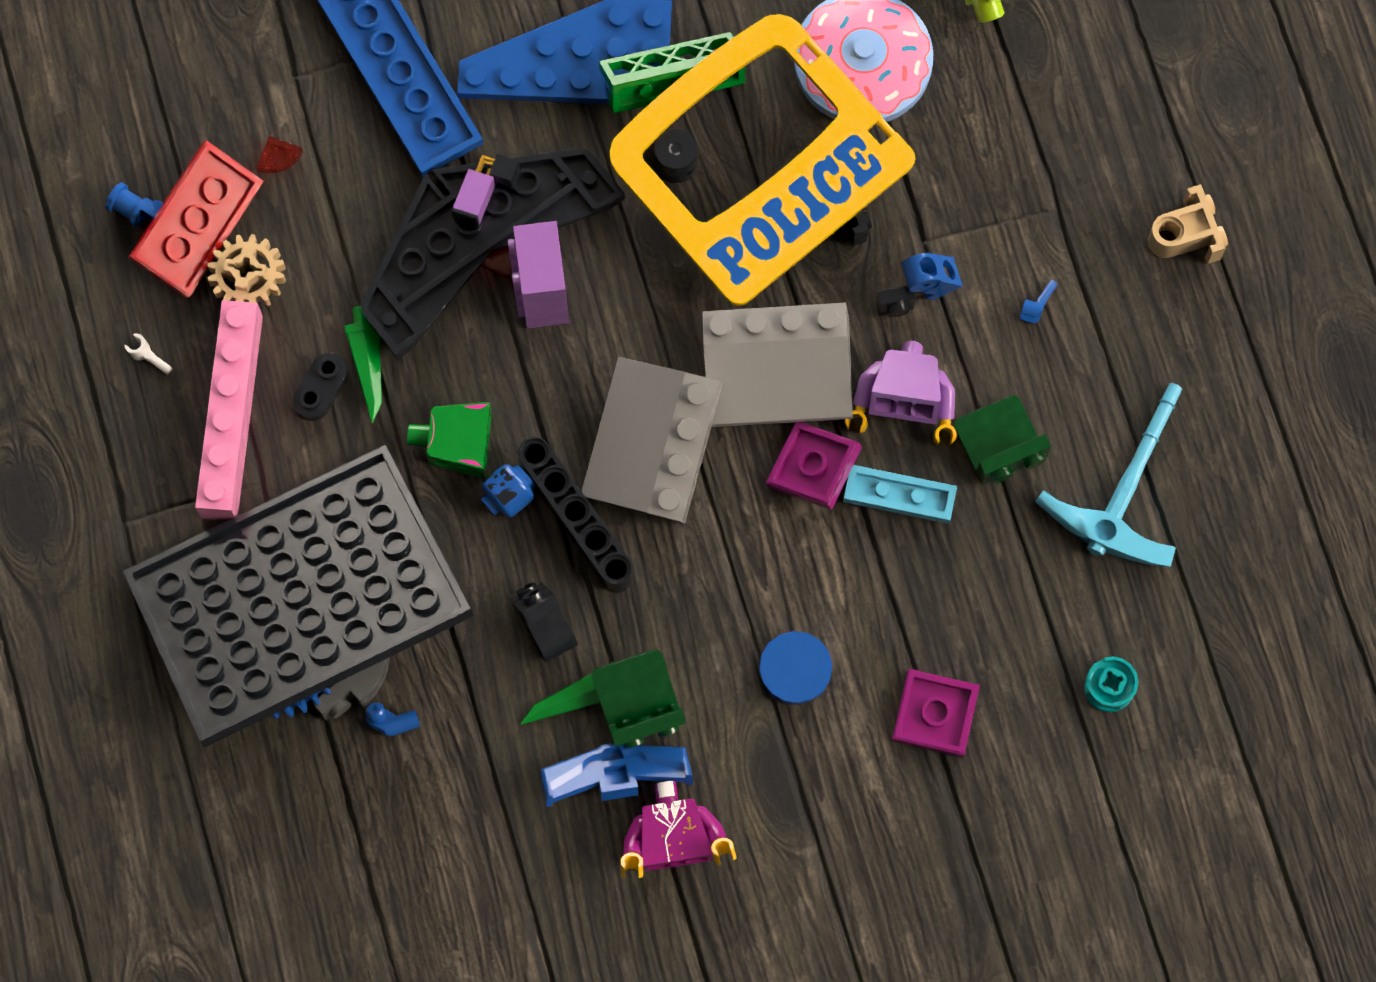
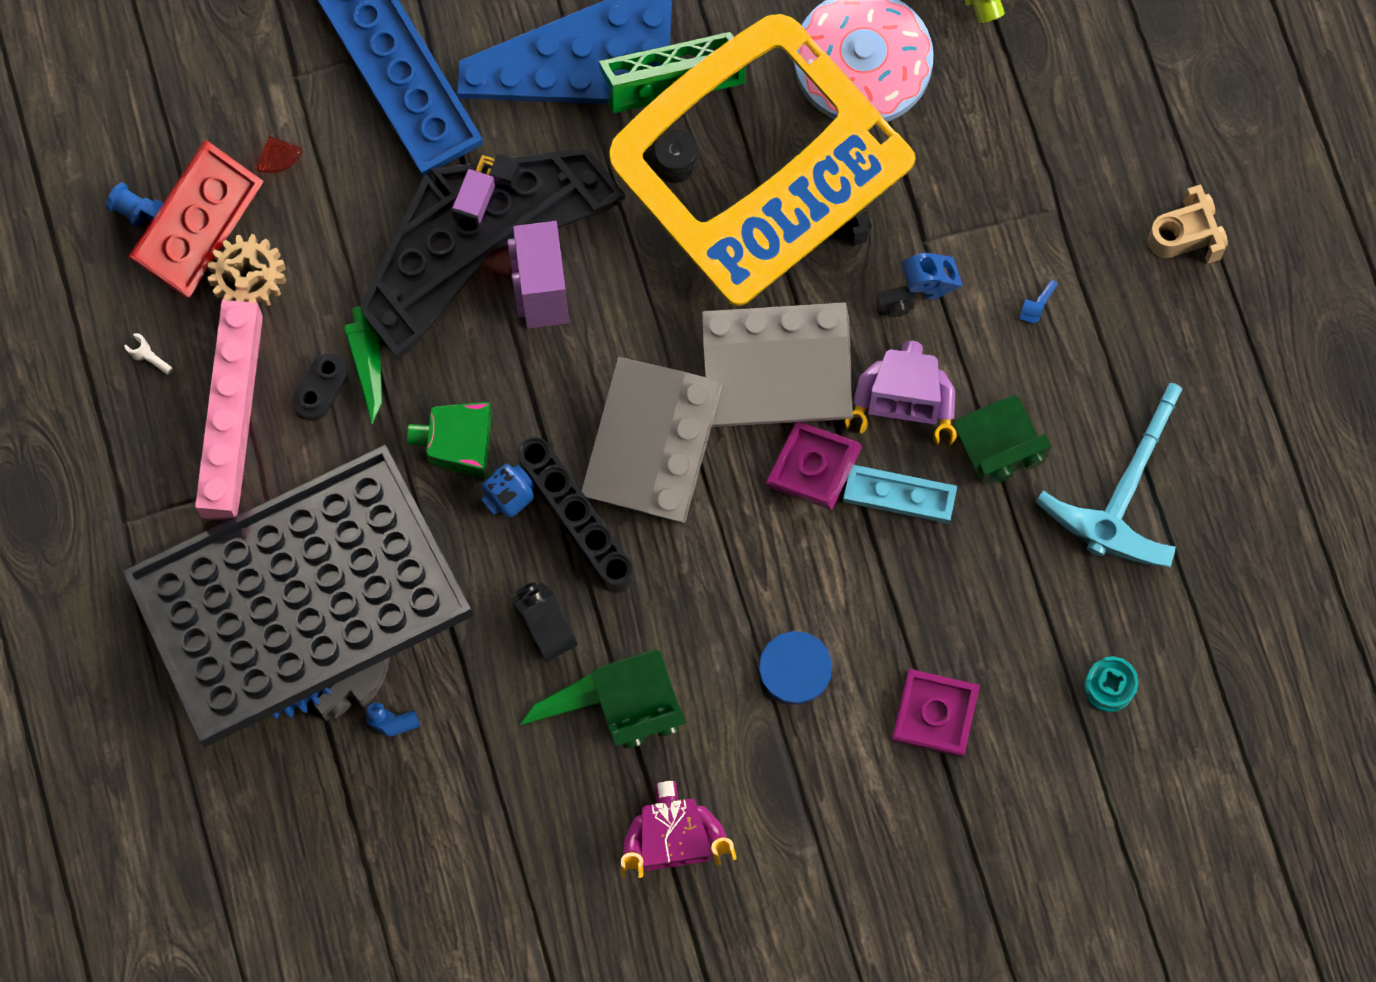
(614, 771): blue plate -> none

